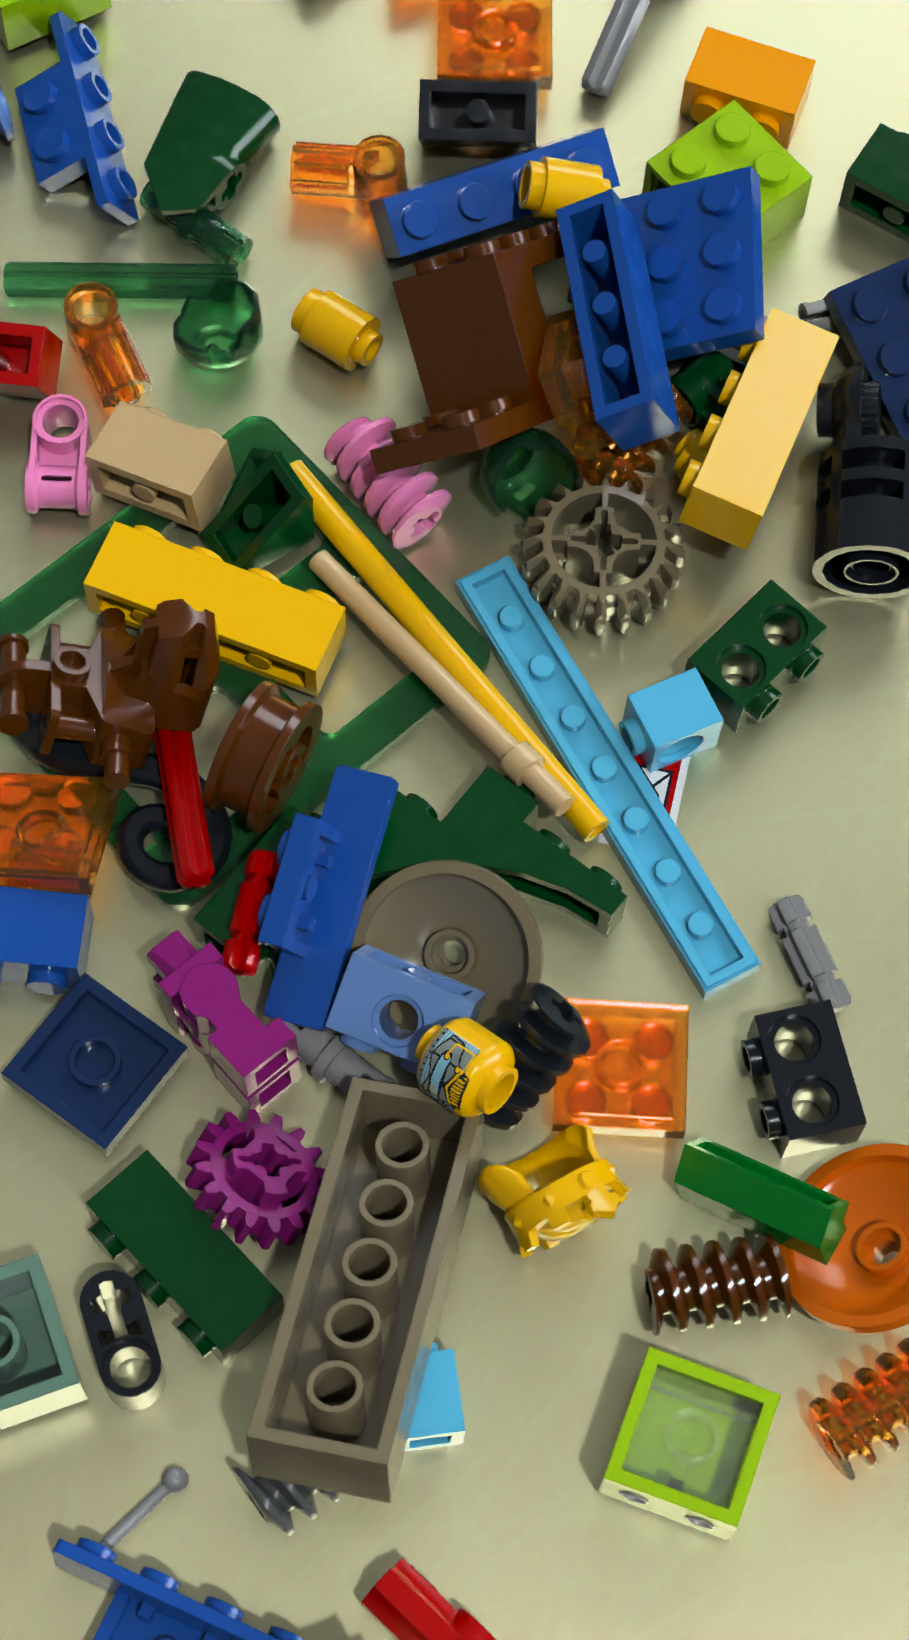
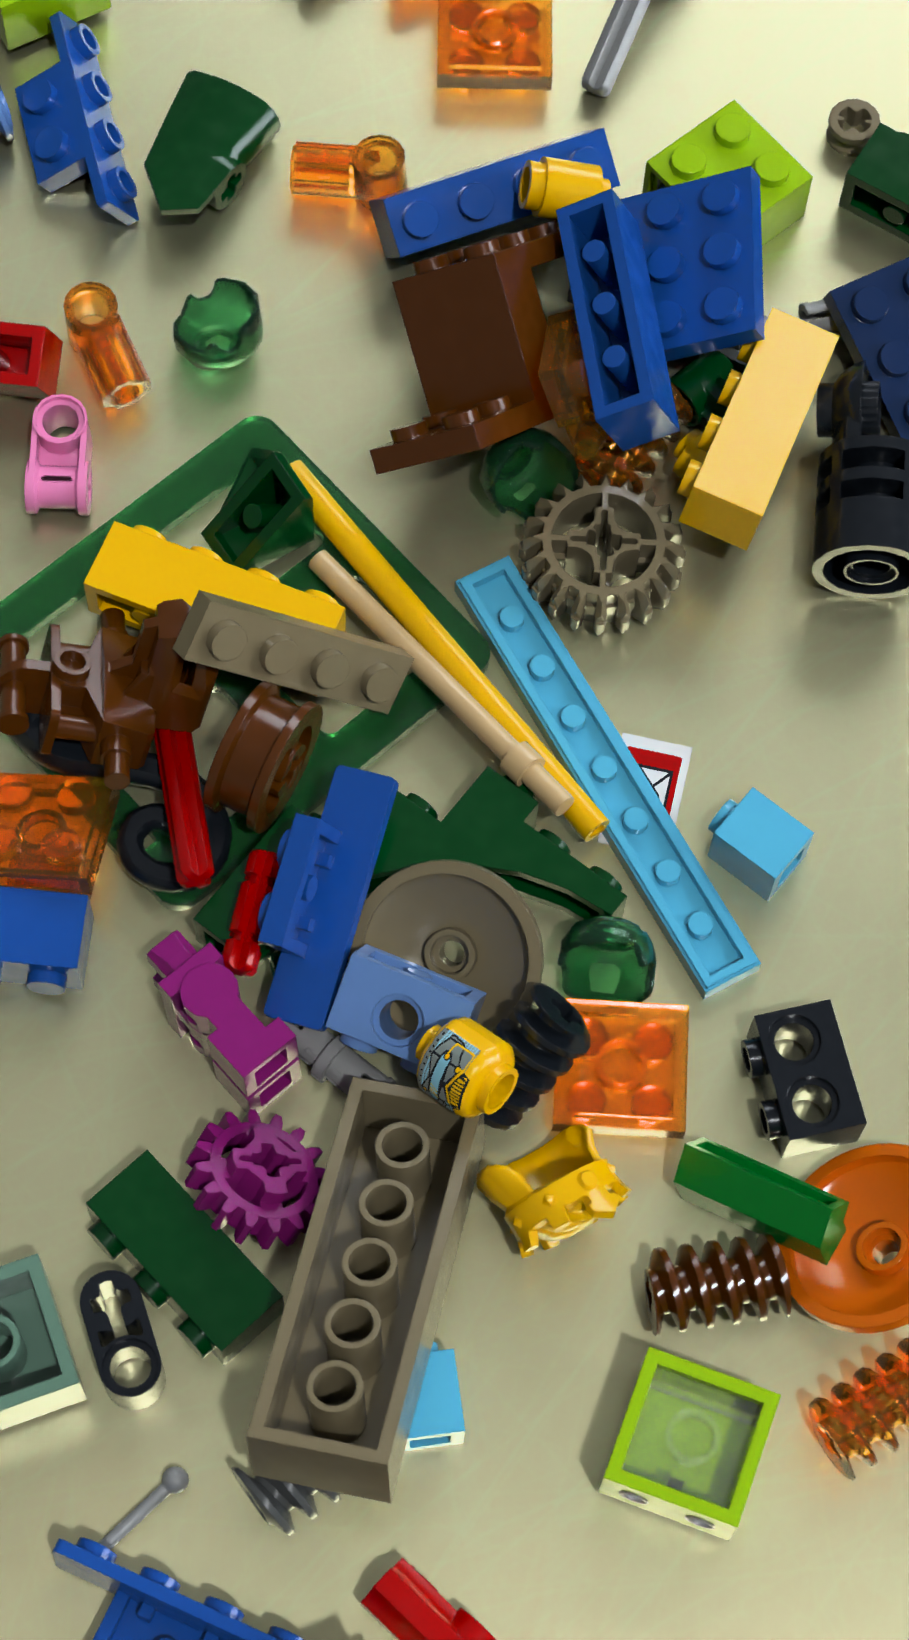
(95, 1064): dark blue plate -> none
(124, 279): clear green axle -> none
(161, 465): tan brick -> none
(204, 230): clear green pin -> none
(292, 652): none -> dark tan plate
(337, 329): yellow brick -> none
(394, 498): bright pink piece -> none
(478, 113): black brick -> none
(607, 960): none -> clear green hair
(671, 720): medium azure brick -> none
(744, 650): dark green brick -> none
(758, 842): none -> medium azure brick
(759, 77): light orange brick -> none
(809, 952): light grey axle -> none
(854, 113): none -> dark tan bush

